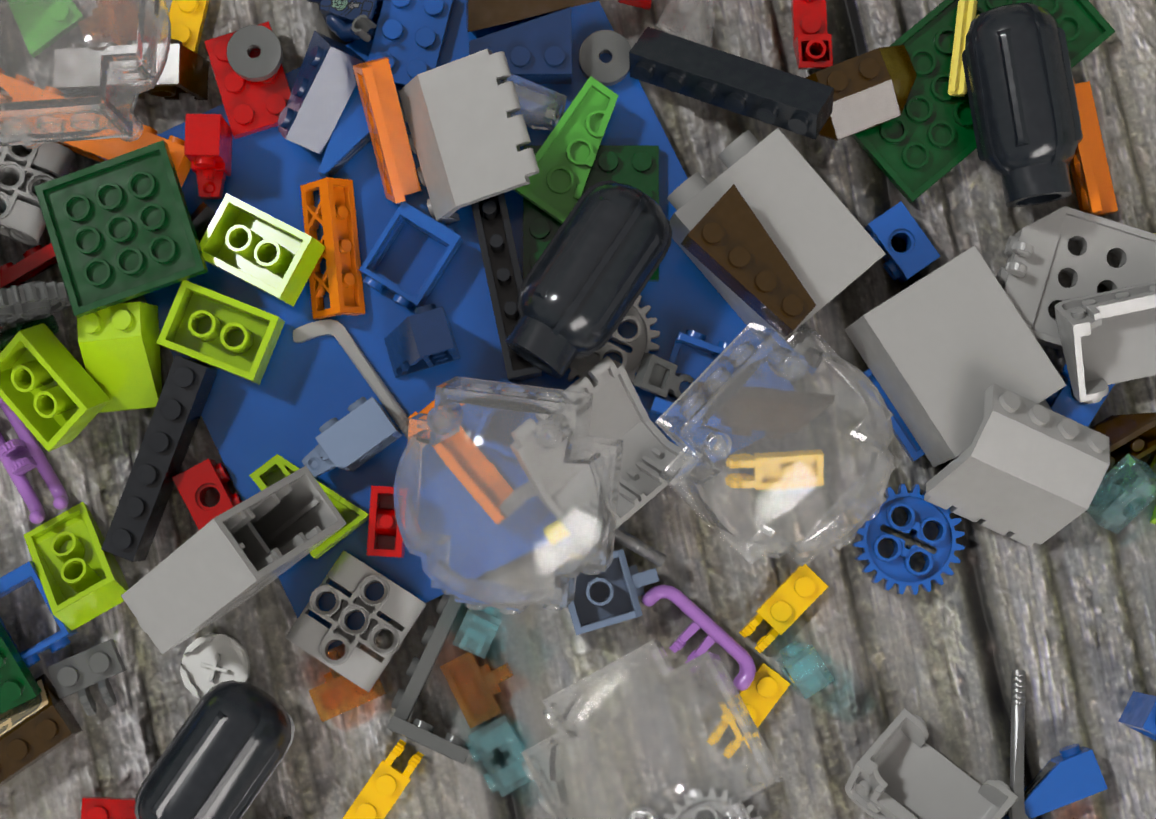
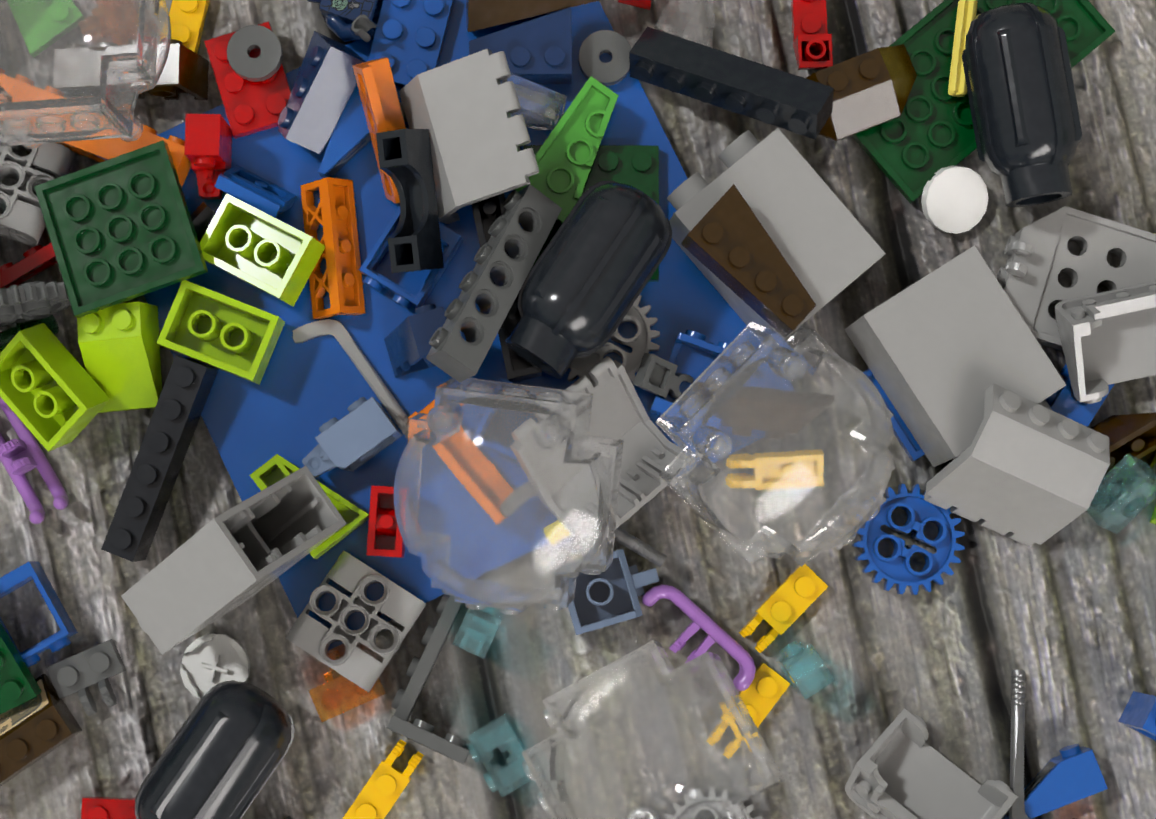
(73, 569): lime slope -> none
(196, 482): red brick -> none
(255, 191): none -> blue plate
(408, 161): none -> black arch
(449, 350): none -> dark grey brick
(475, 687): clear orange hinge -> none
(901, 224): blue brick -> none
(954, 199): none -> white tile
(1090, 163): orange fence -> none

